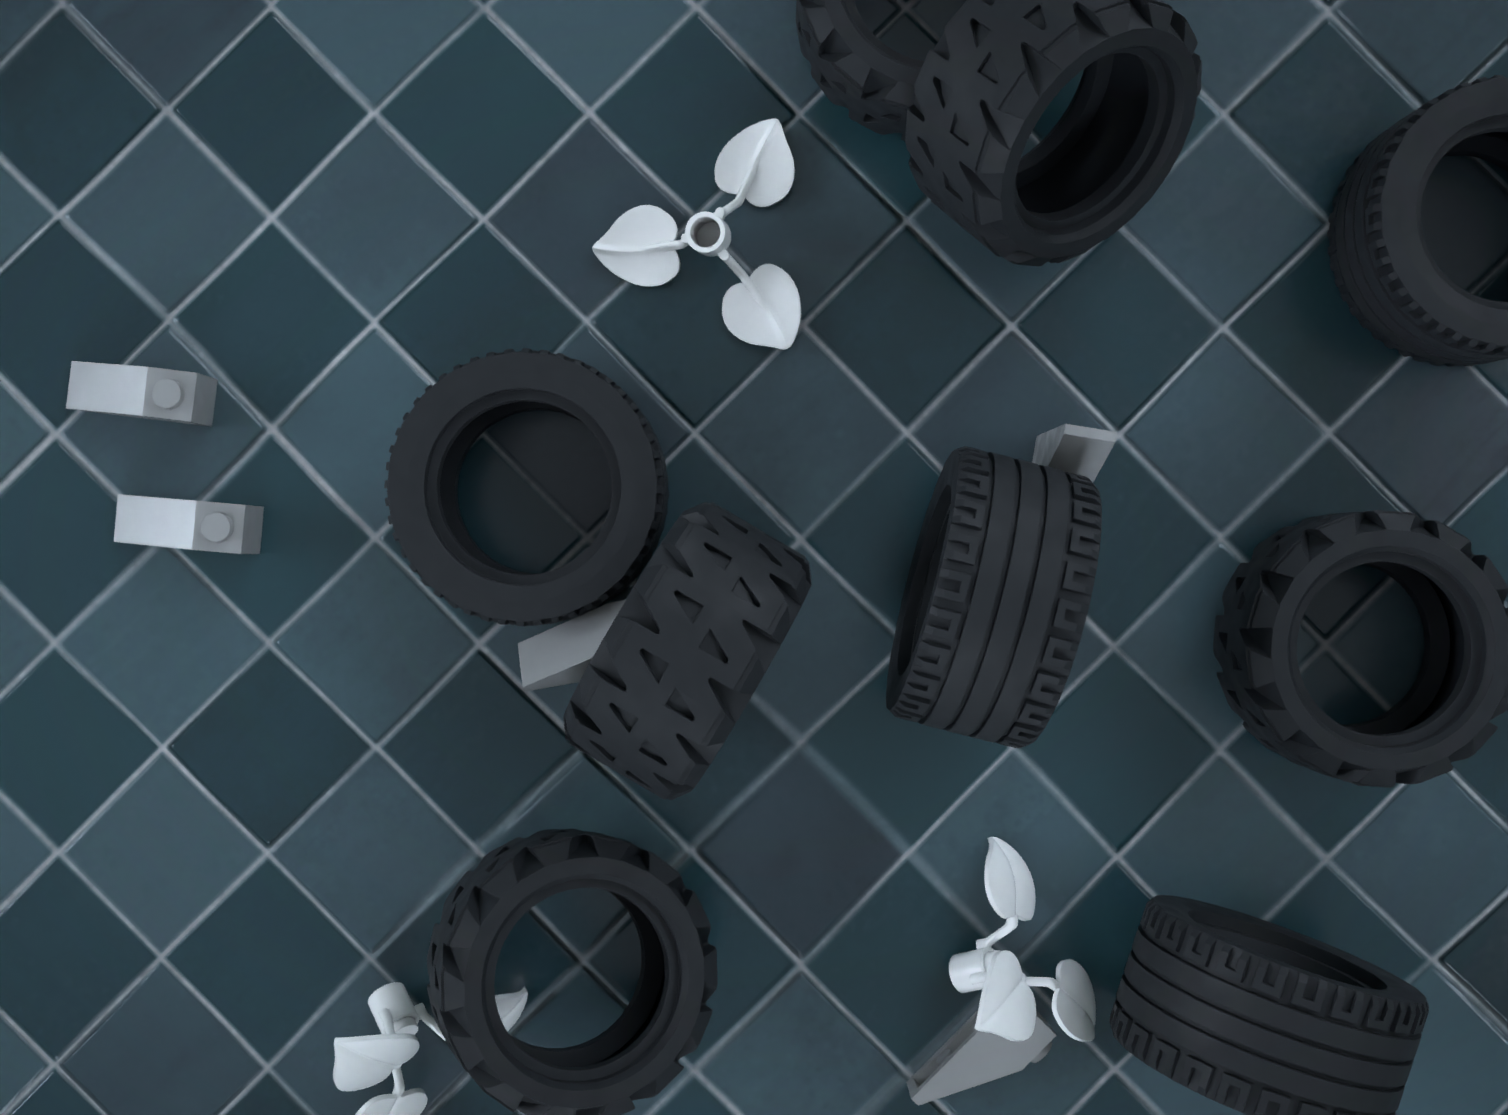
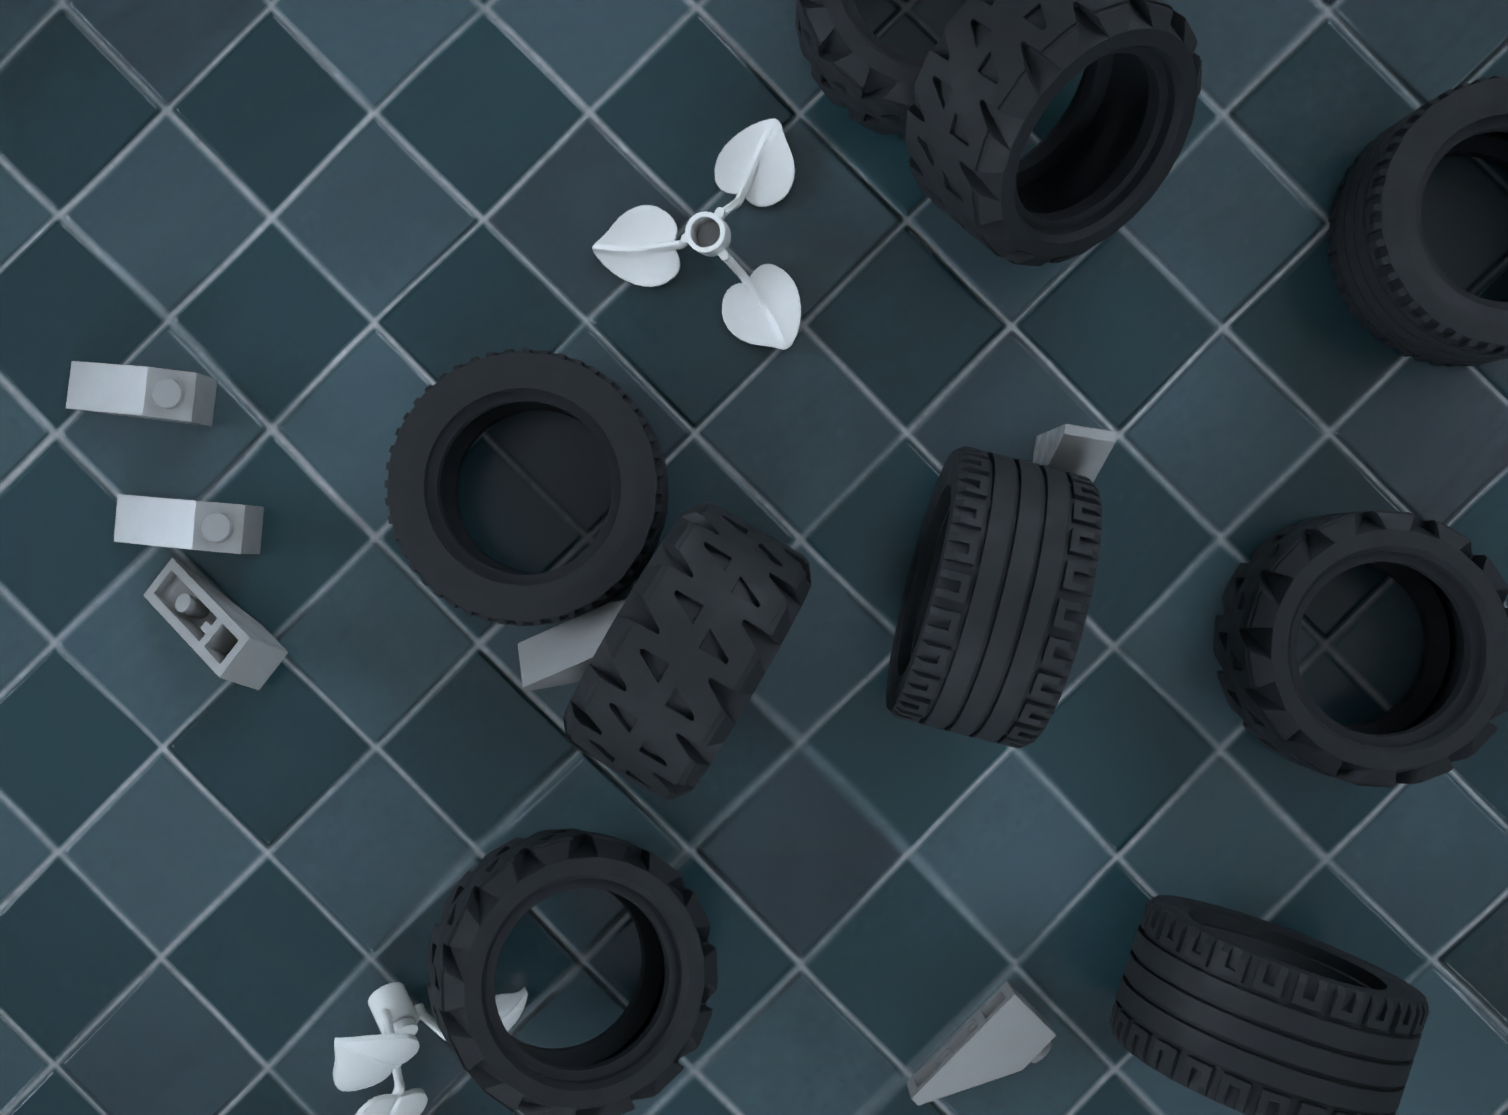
(215, 626): none -> light grey slope
(1006, 999): white plant -> none

